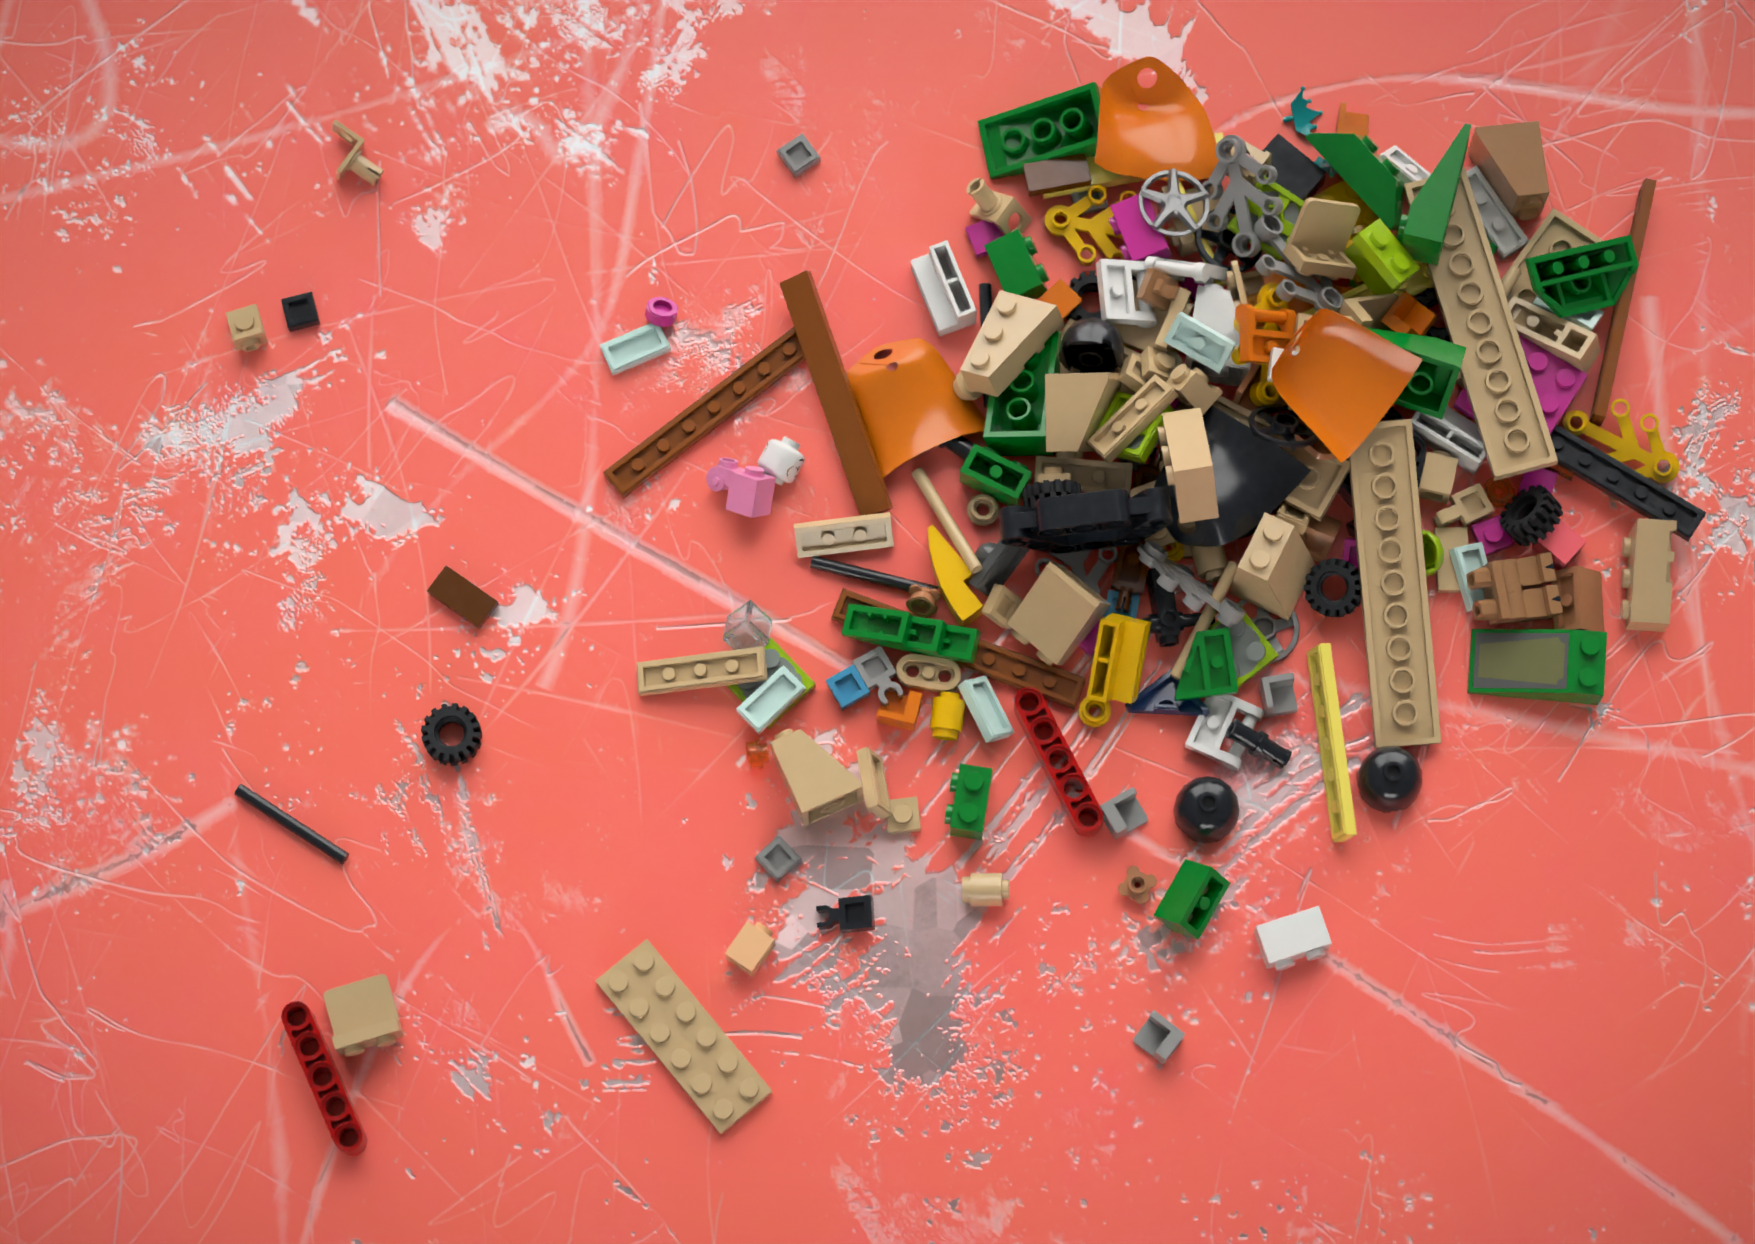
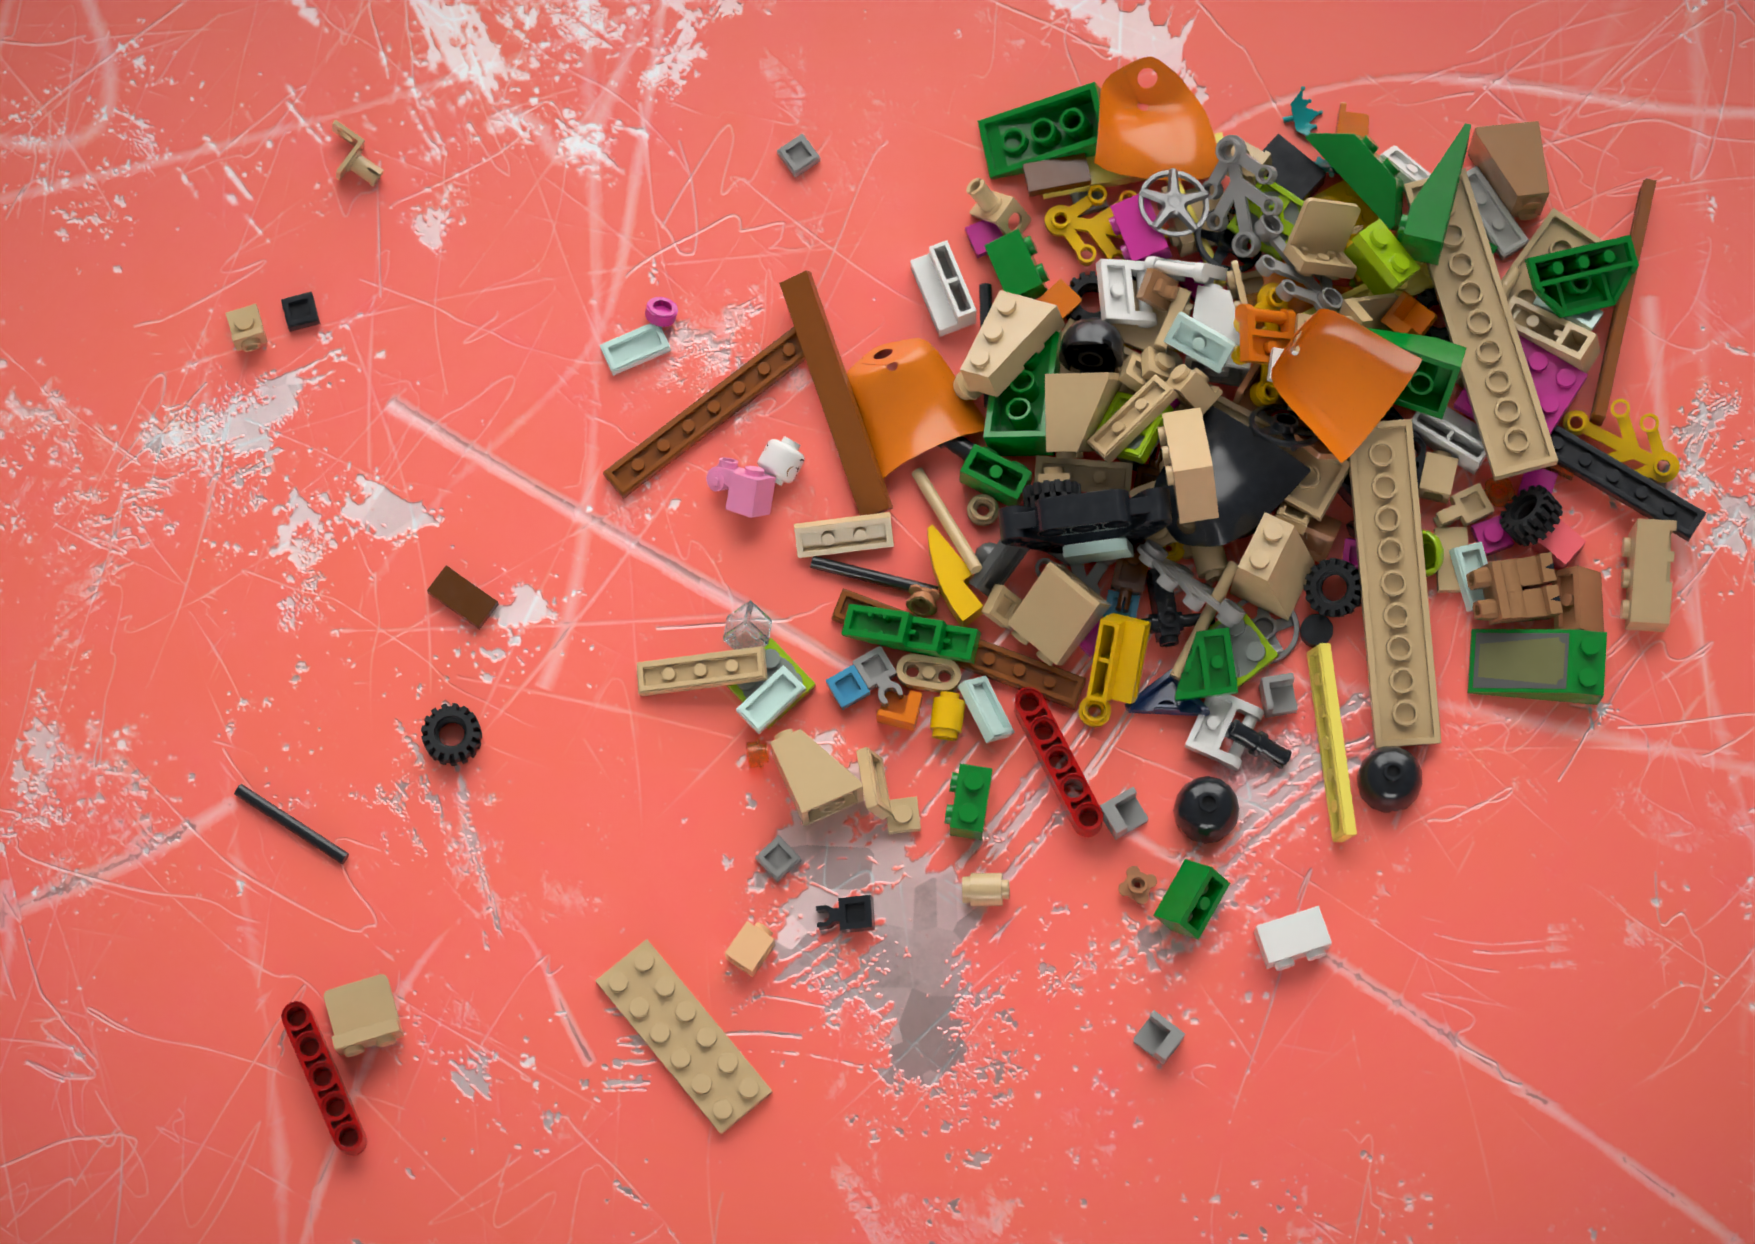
(1098, 551): none -> light aqua tile
(1316, 630): none -> black tile

